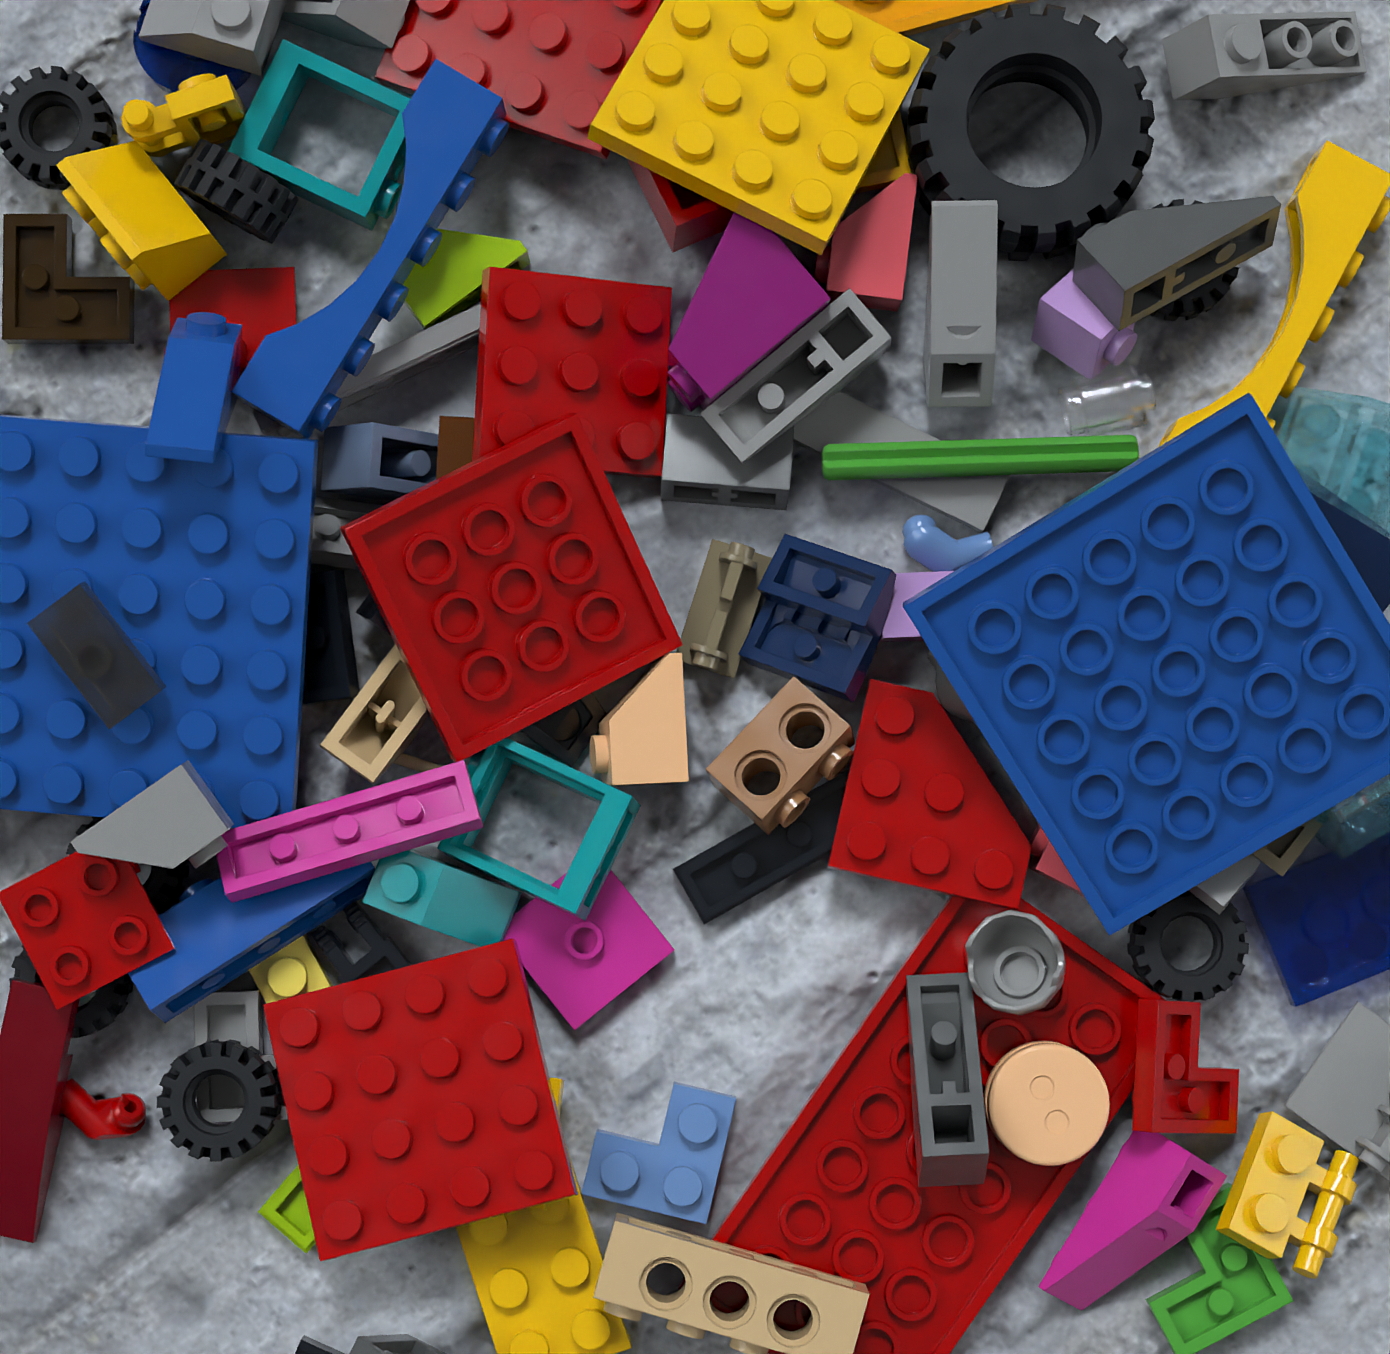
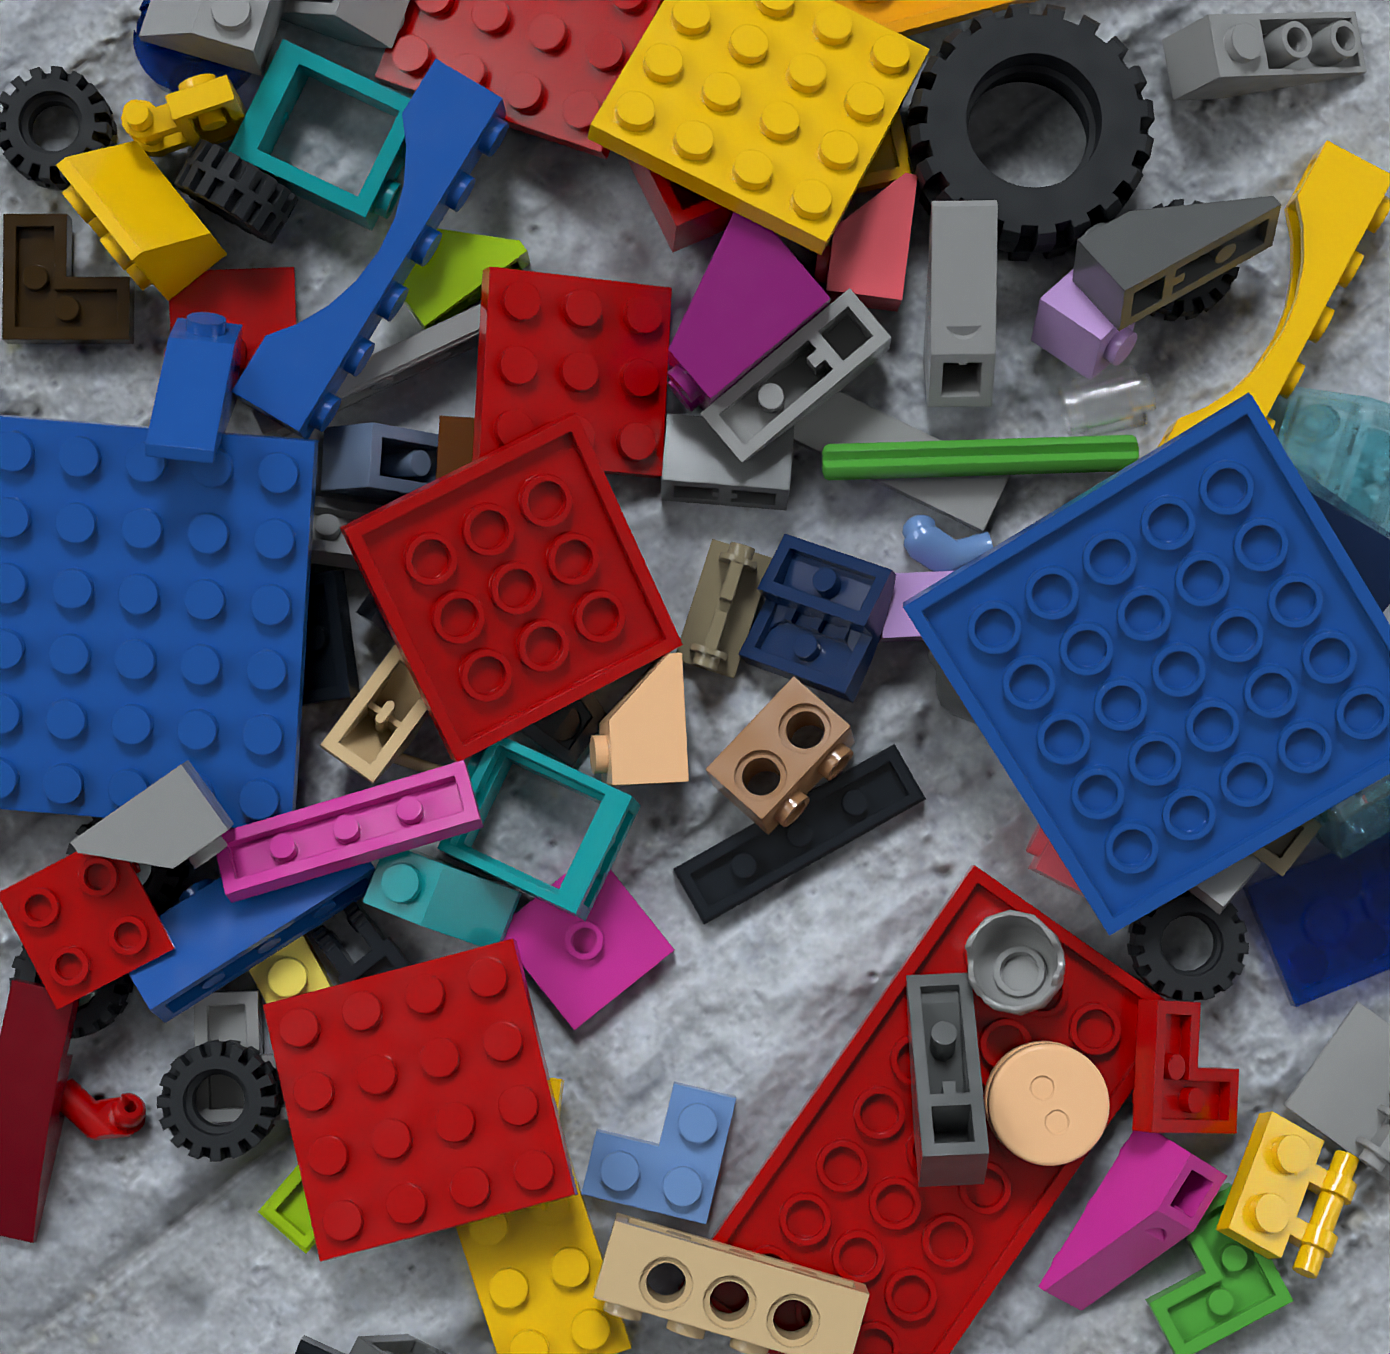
(96, 654): clear smoke plate -> none
(924, 807): red plate -> none

